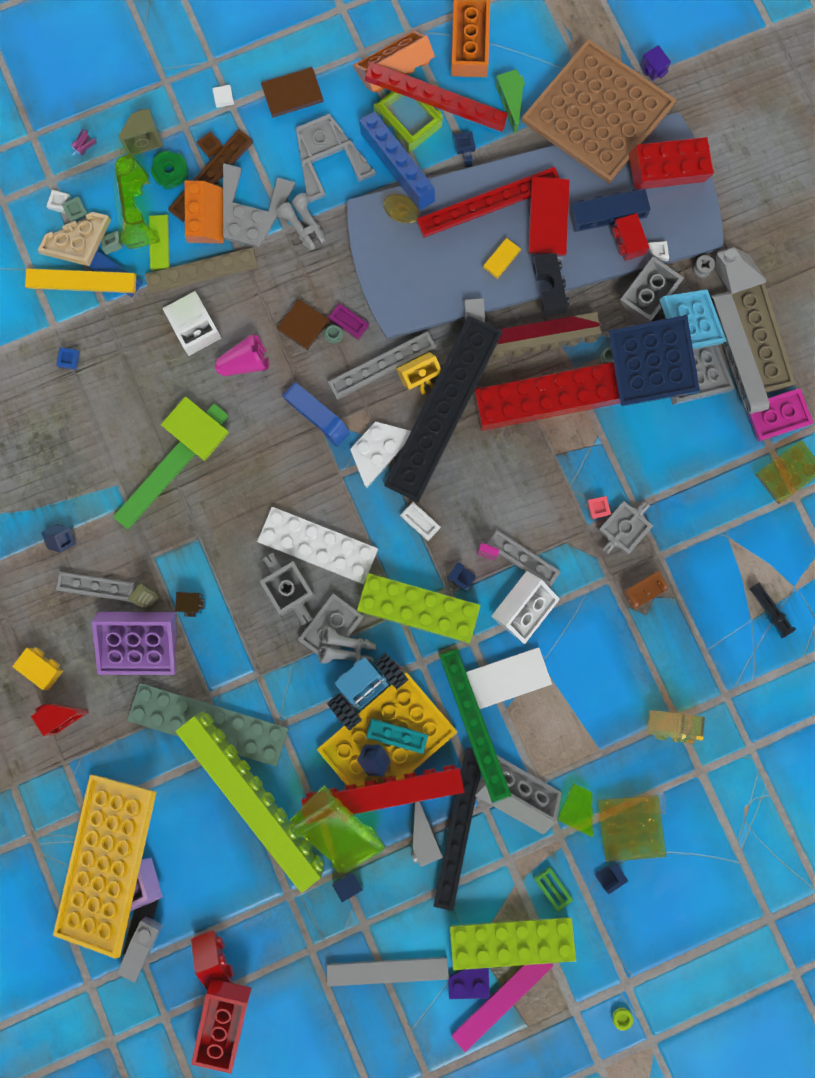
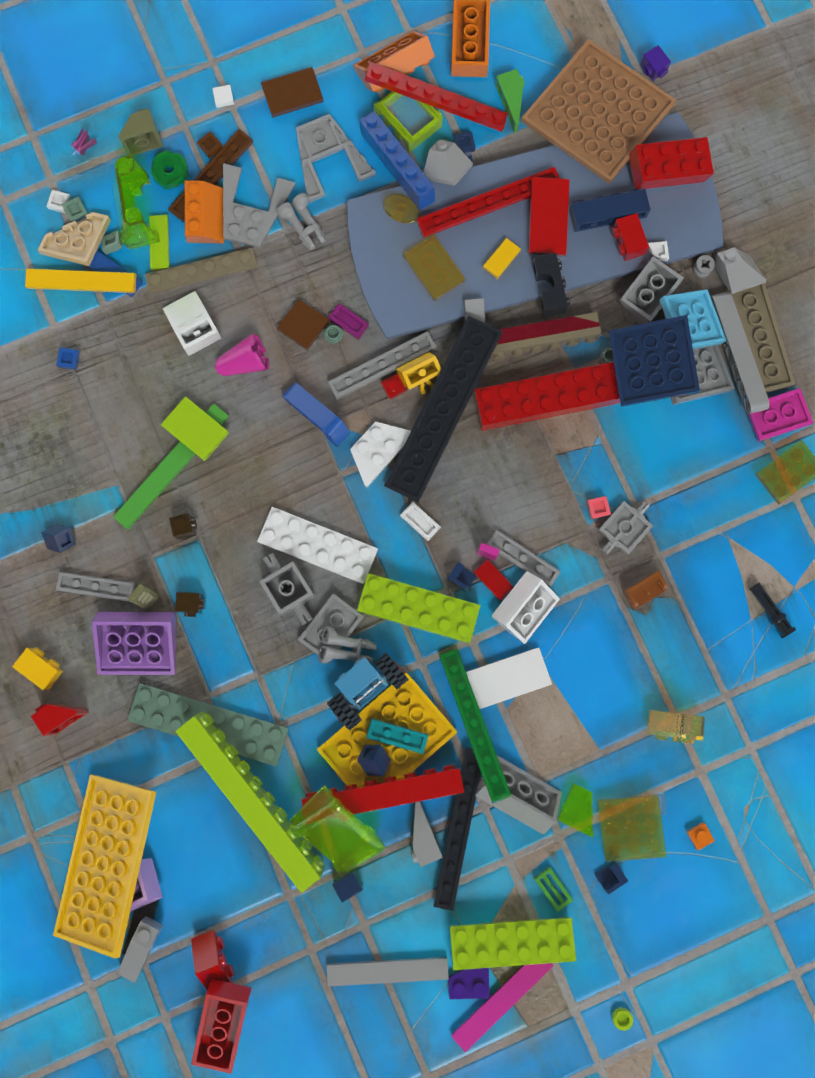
(183, 526): none -> dark brown brick
(393, 386): none -> red plate
(434, 267): none -> clear yellow tile
(446, 163): none -> light grey slope
(493, 580): none -> red tile
(700, 836): none -> orange plate

